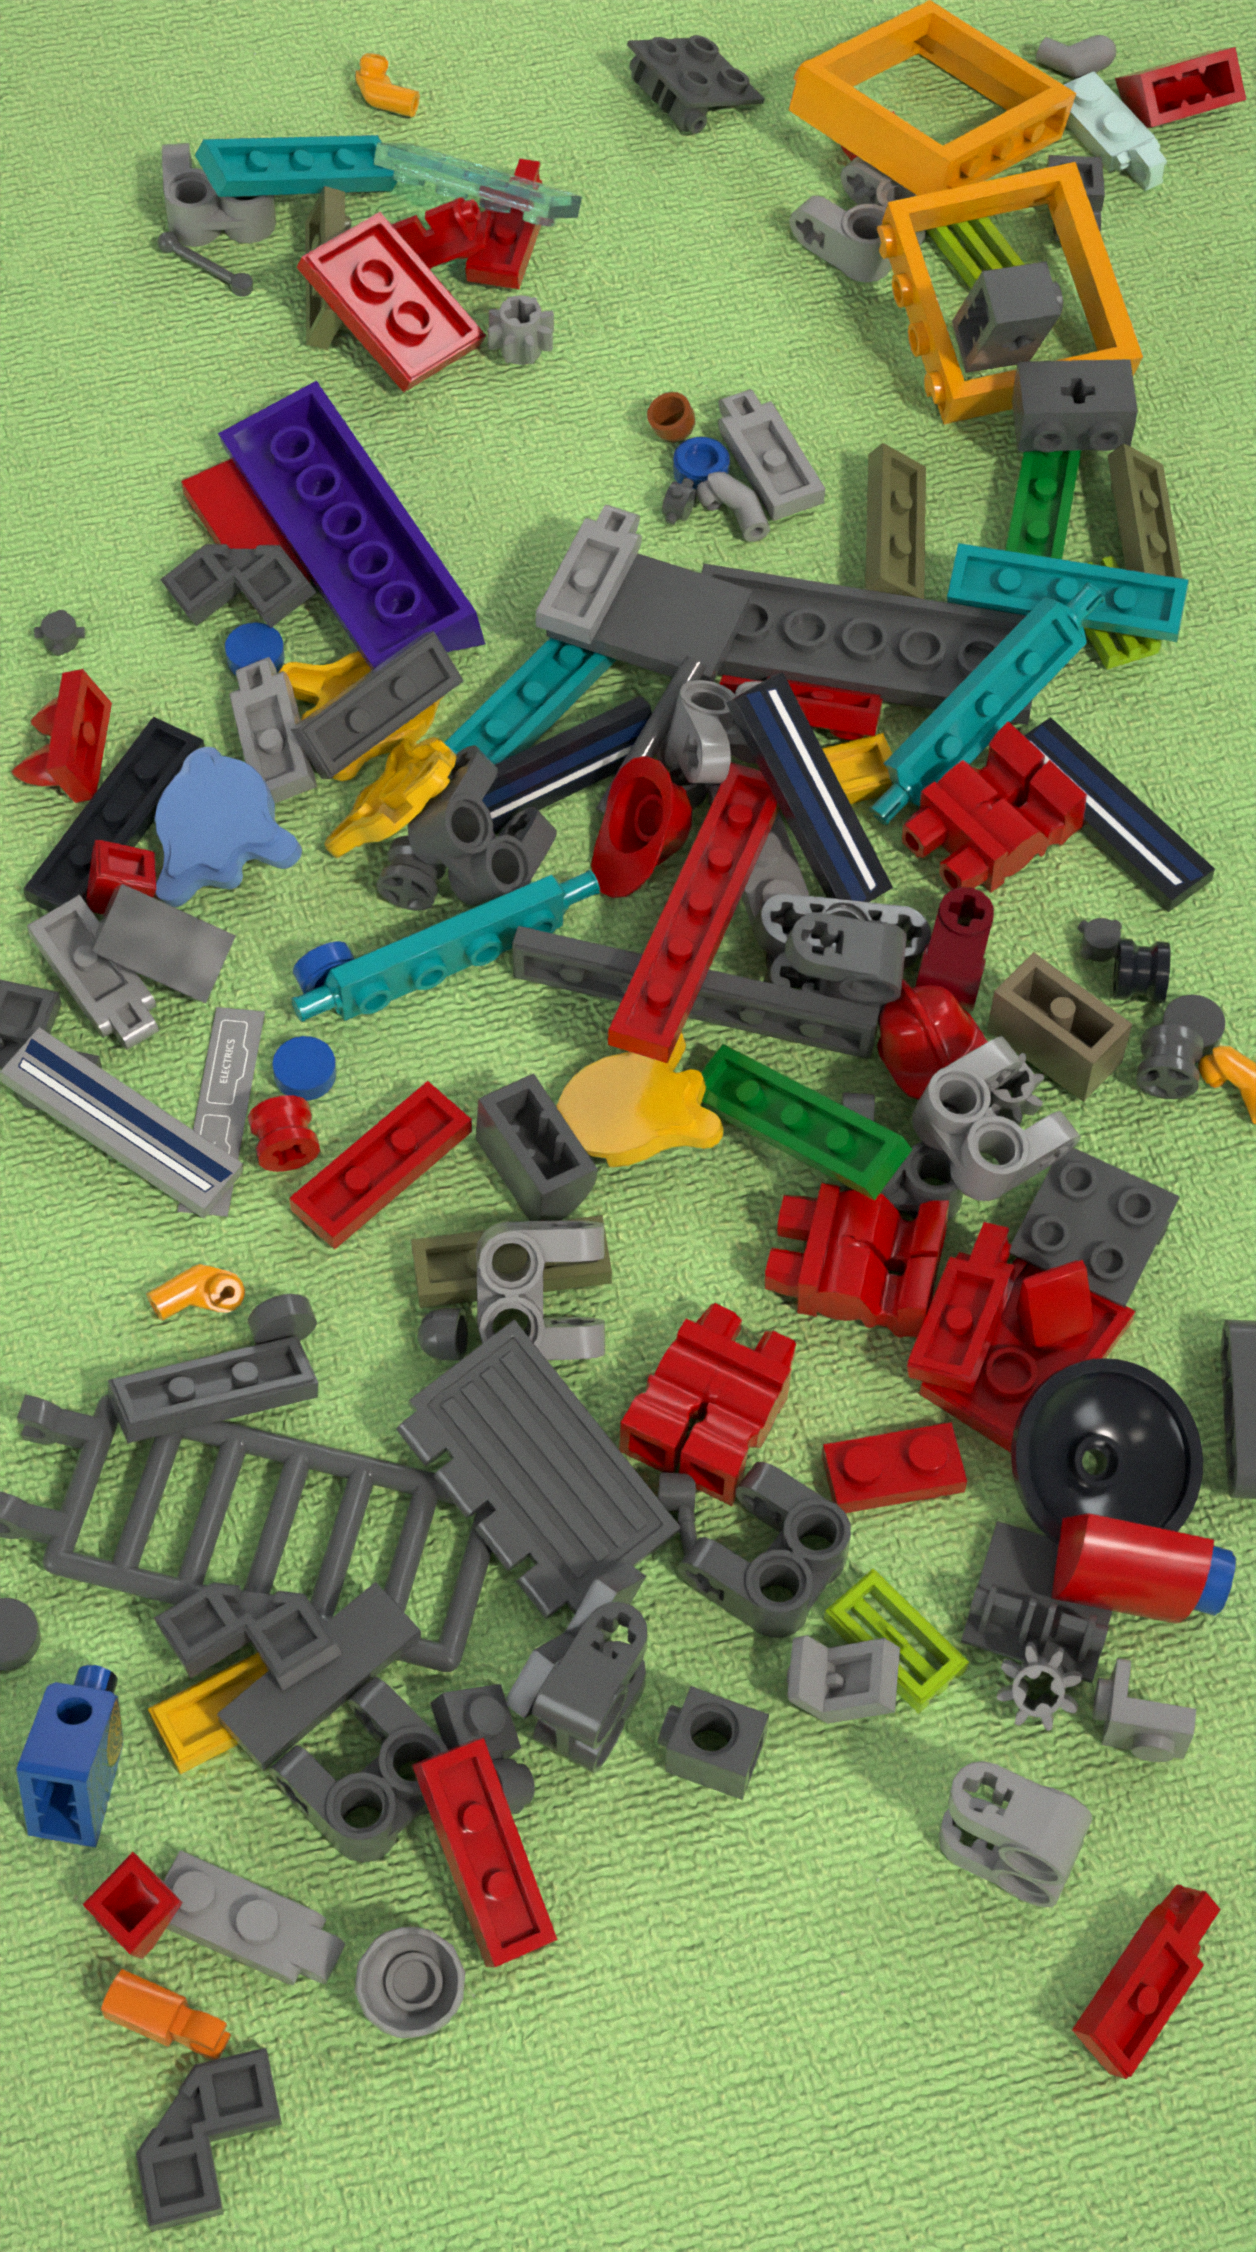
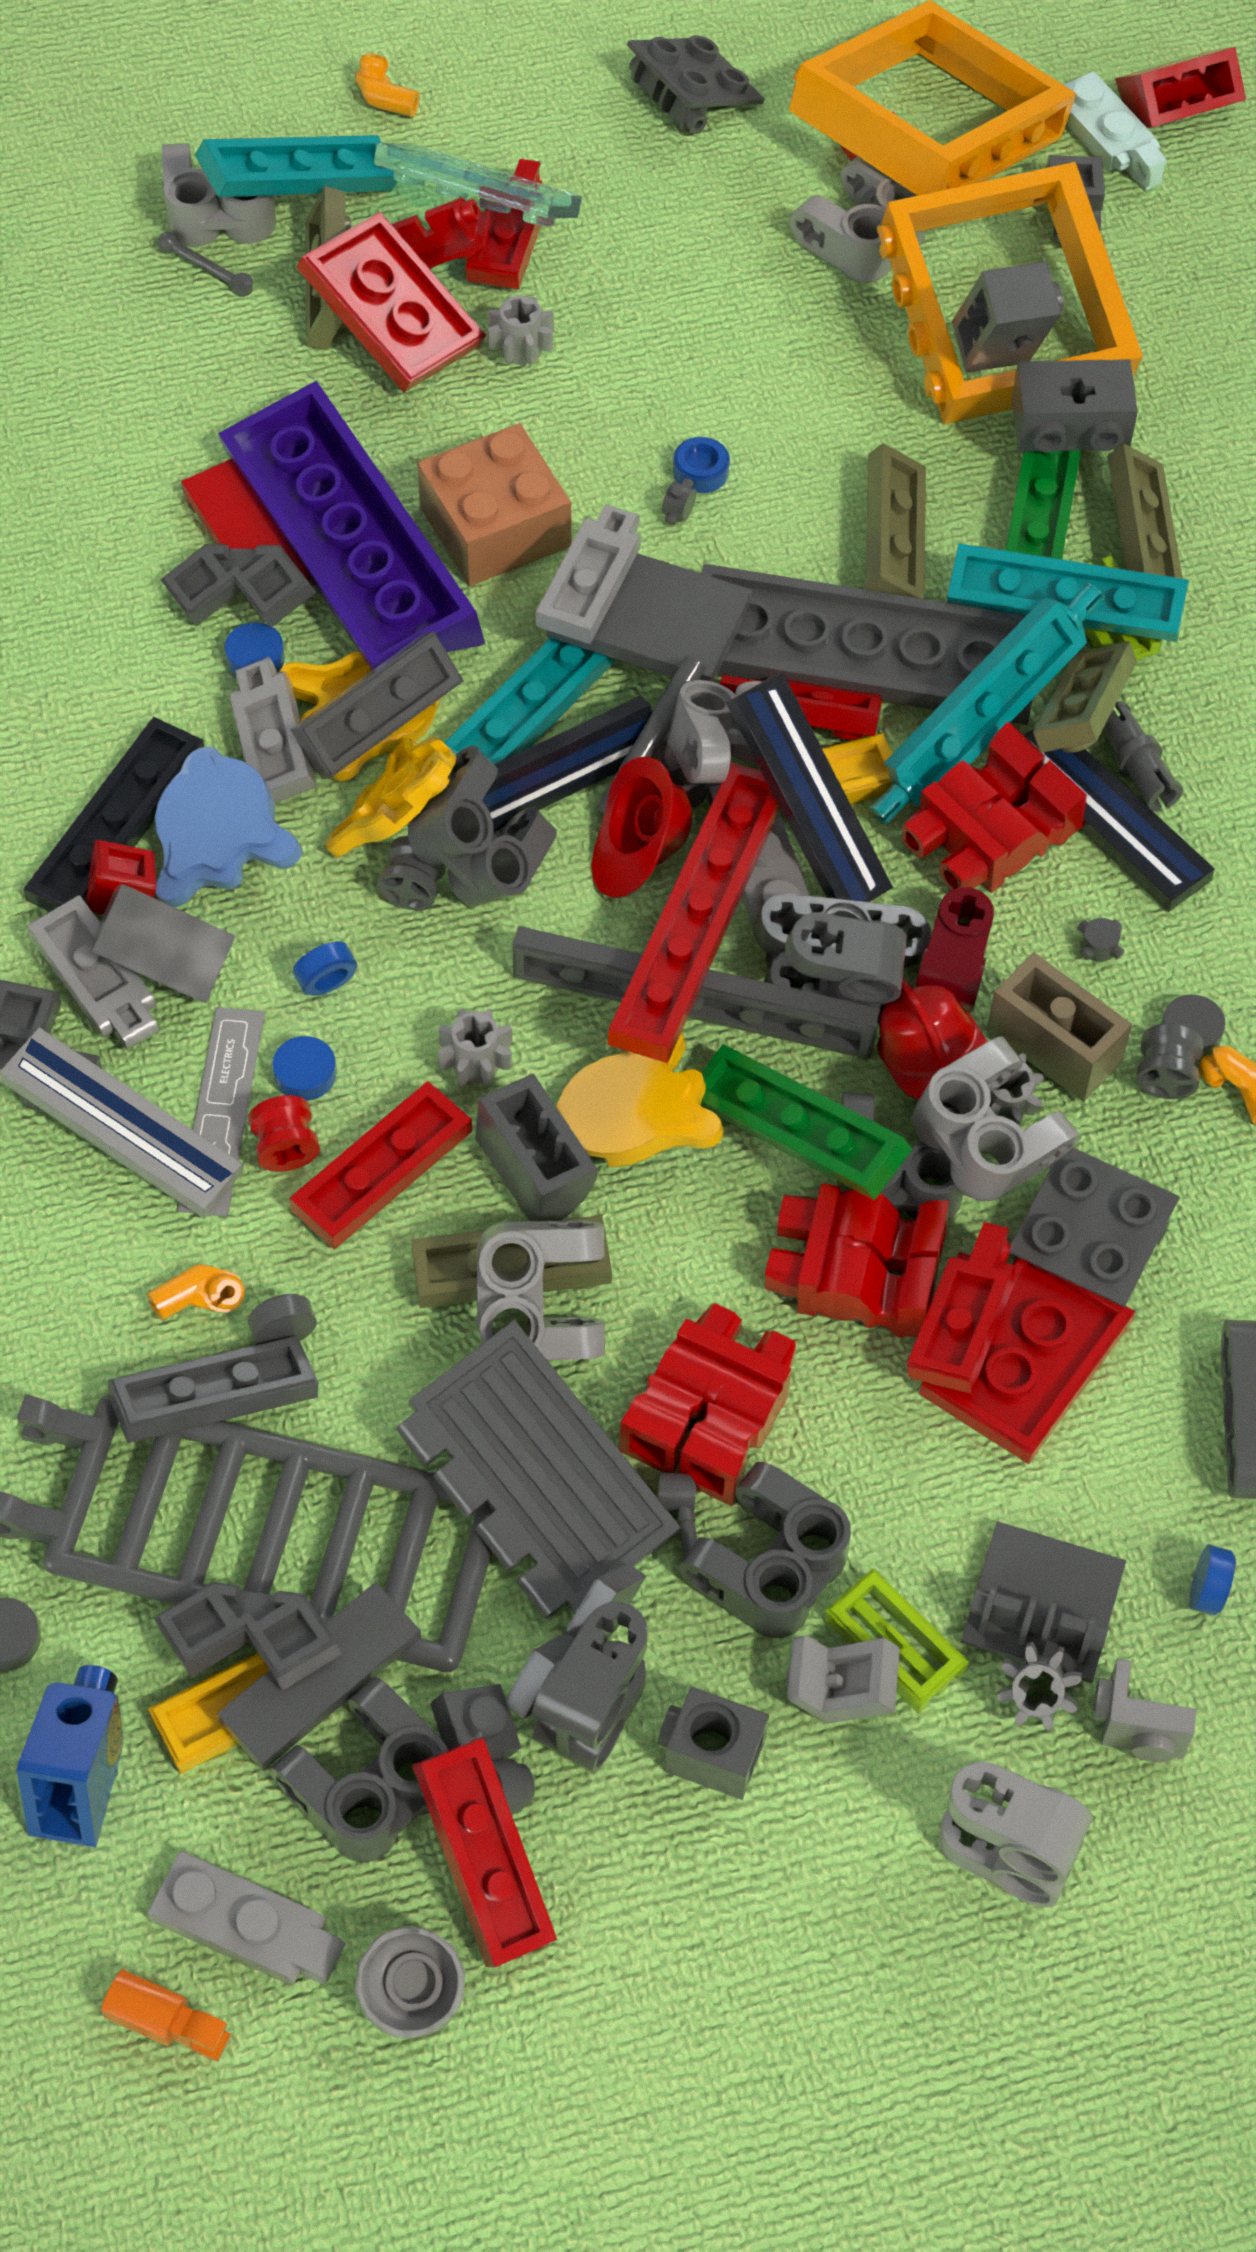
(59, 632): dark grey piece -> none
(78, 735): red tile -> none
(134, 1906): red slope -> none
(177, 2156): dark grey tile -> none
(444, 948): teal plate -> none
(444, 1334): dark grey hinge -> none
(475, 1047): none -> light grey gear
(494, 504): none -> nougat brick
(671, 417): dark orange hinge -> none
(741, 499): light grey arm -> none
(769, 455): light grey hinge -> none
(894, 1468): red plate -> none
(982, 243): lime tile -> none
(1056, 1304): red slope -> none
(1078, 59): light grey arm -> none
(1085, 698): none -> olive plate
(1130, 1567): red brick -> none
(1134, 1429): black dish -> none
(1140, 758): none -> dark grey pin
(1141, 970): black wheel -> none
(1147, 1981): red hinge -> none

